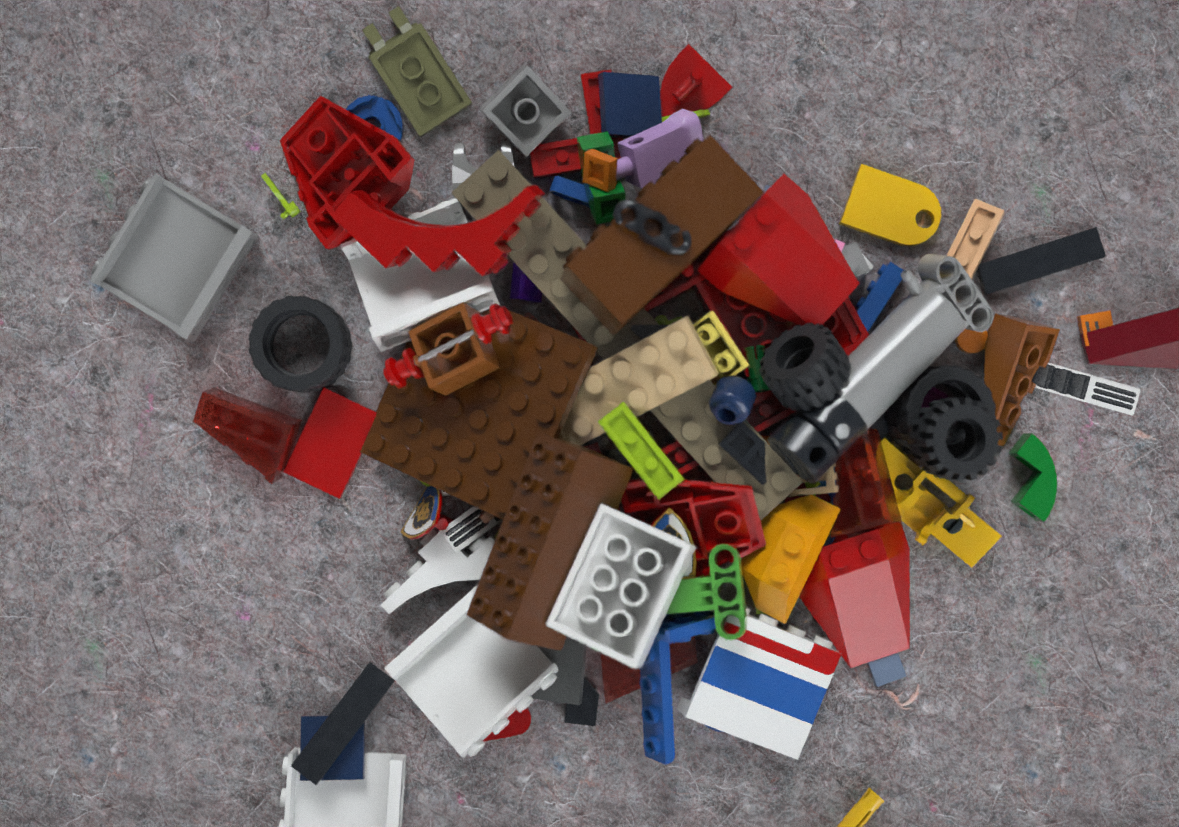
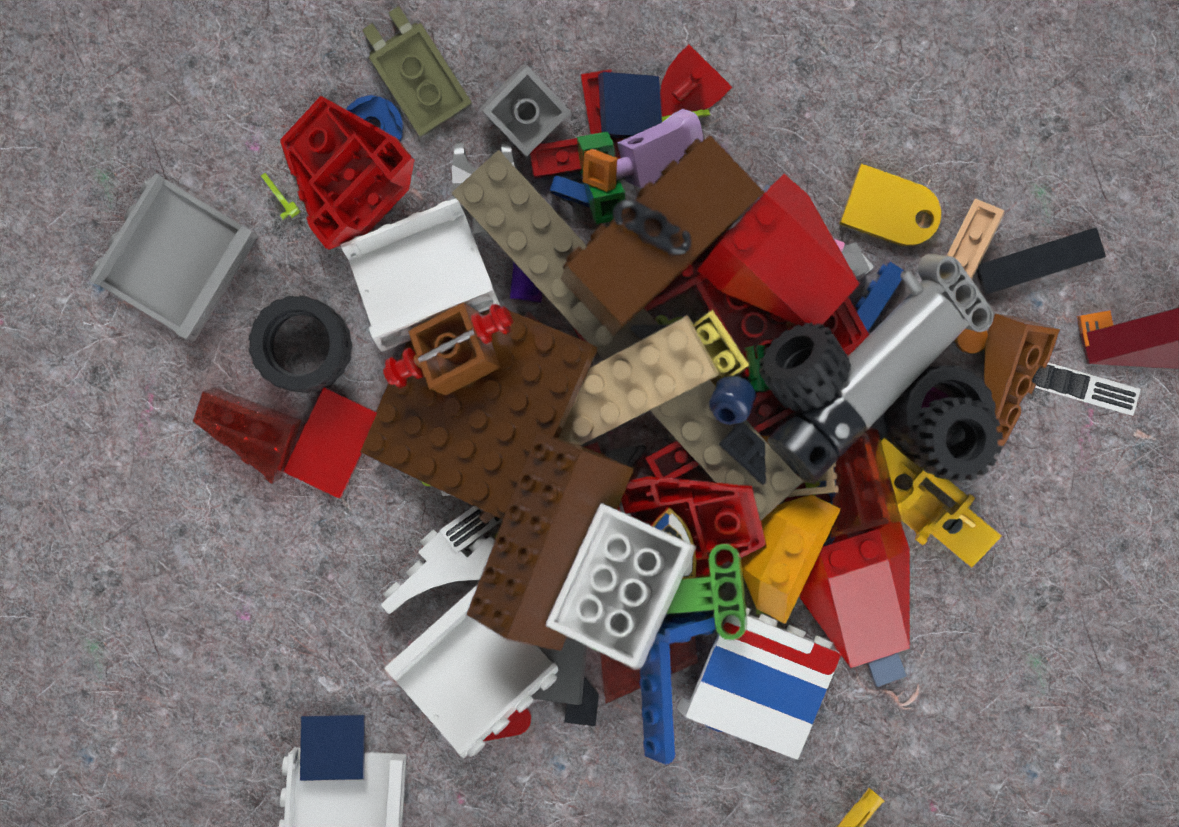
(342, 723): black tile -> none
(392, 236): red arch -> none
(426, 515): shield -> none
(640, 450): lime tile -> none
(1040, 489): green brick -> none

